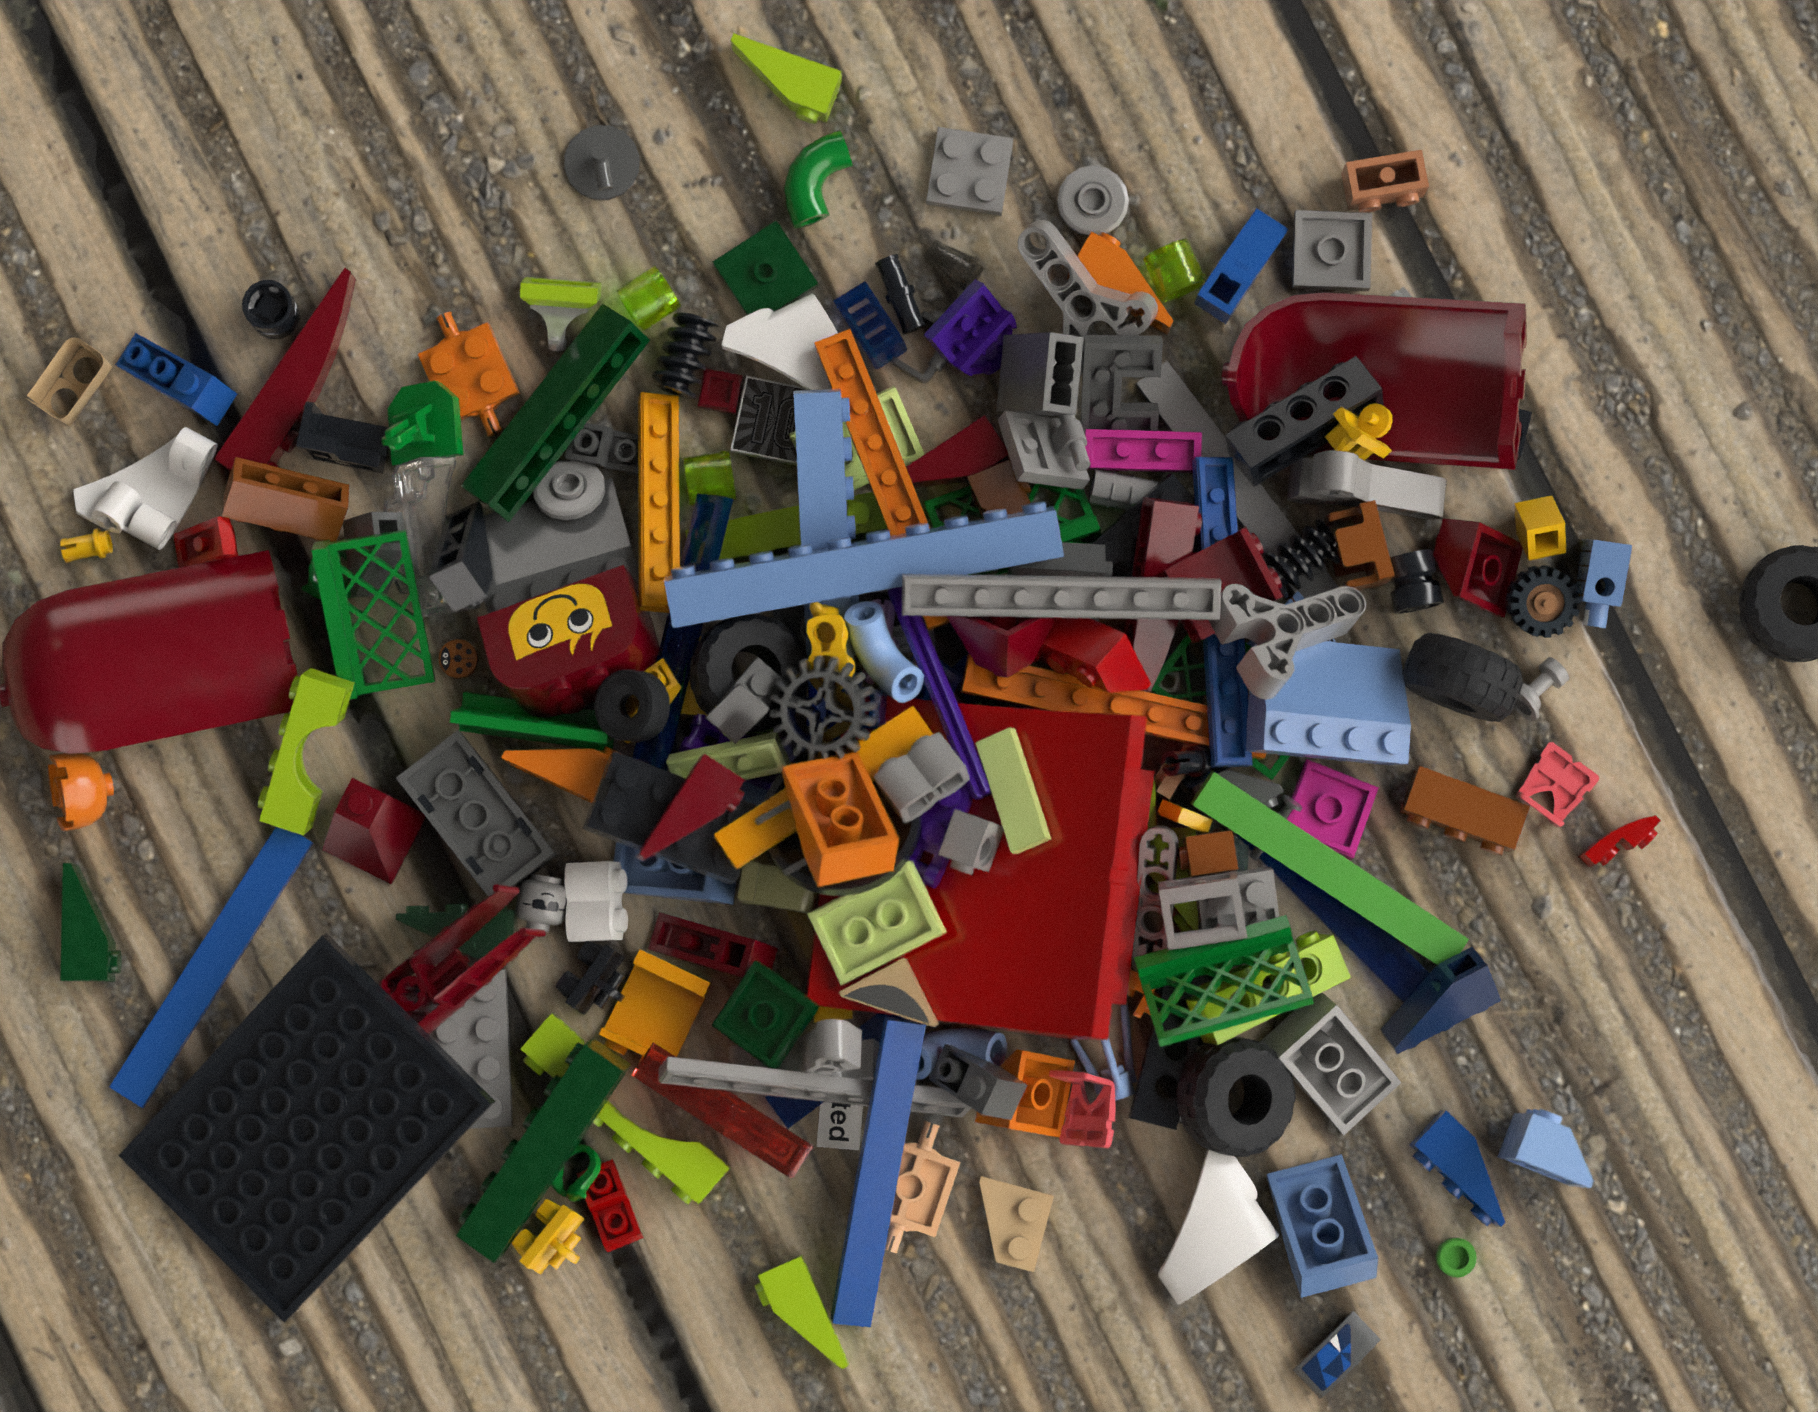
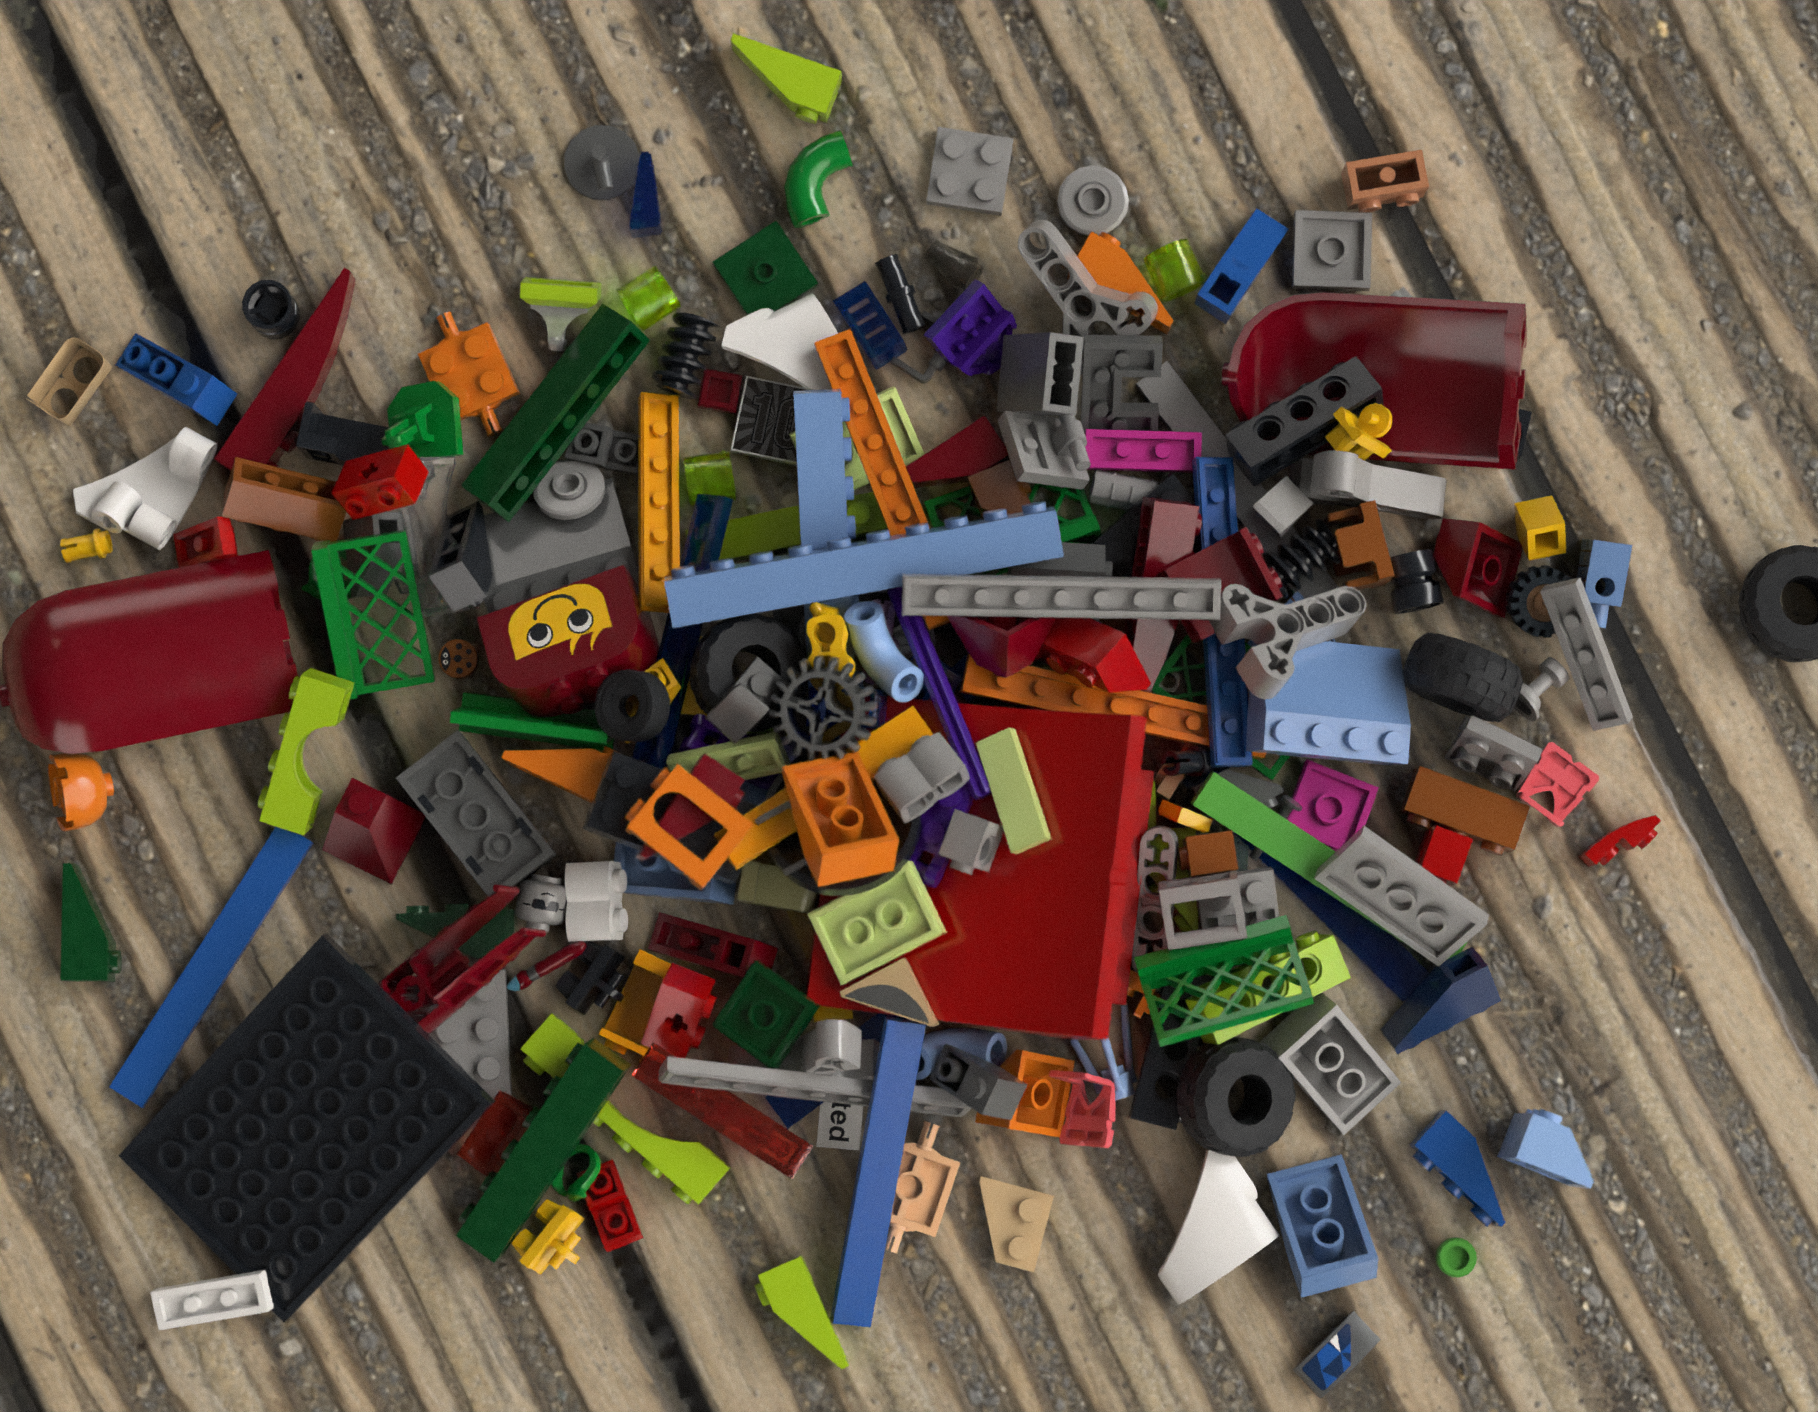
(212, 1300): none -> white plate
(380, 482): none -> red brick
(494, 1133): none -> clear red slope
(547, 965): none -> dark red piece
(645, 211): none -> clear blue slope
(645, 828): none -> orange panel
(679, 1011): none -> red brick
(1282, 506): none -> light grey slope
(1401, 896): none -> light grey plate
(1443, 853): none -> red brick
(1492, 753): none -> light grey plate
(1586, 654): none -> light grey plate

